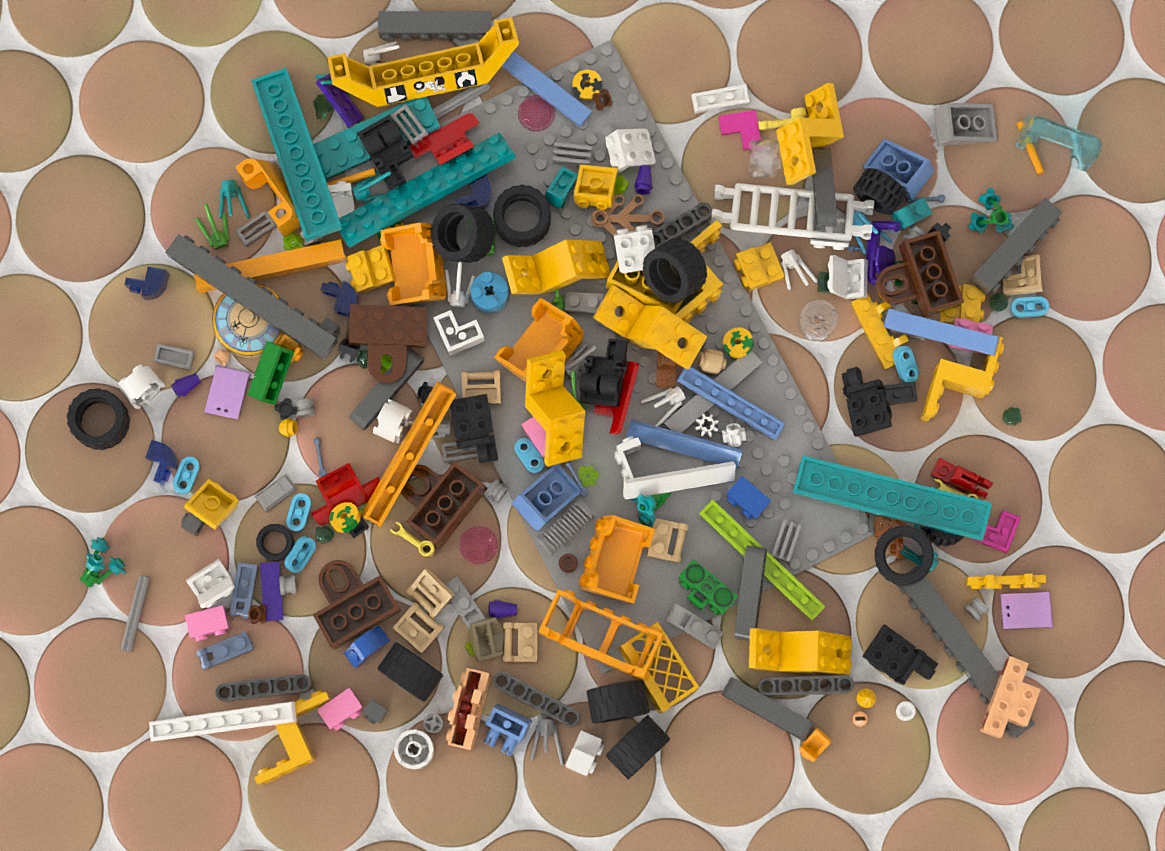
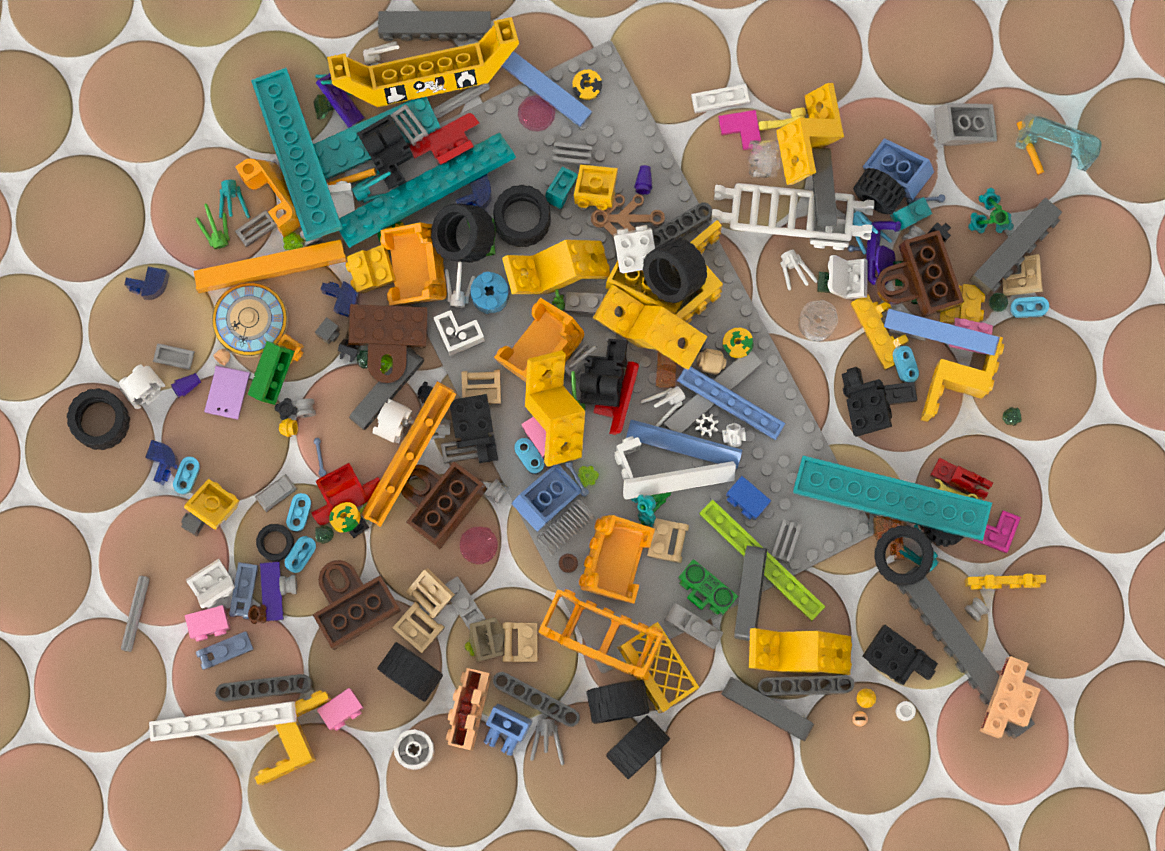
(95, 563): teal plant -> none
(251, 296): dark grey brick -> none
(366, 646): blue brick -> none
(374, 712): dark grey plate -> none
(421, 545): light yellow brick -> none
(433, 723): light grey wheel -> none
(501, 609): dark purple cone -> none
(583, 754): white brick -> none
(607, 102): reddish brown plate -> none
(623, 185): clear neon green plant -> none
(630, 148): white bracket -> none
(758, 266): yellow plate -> none
(814, 745): light orange bracket -> none
(1026, 610): lavender container -> none

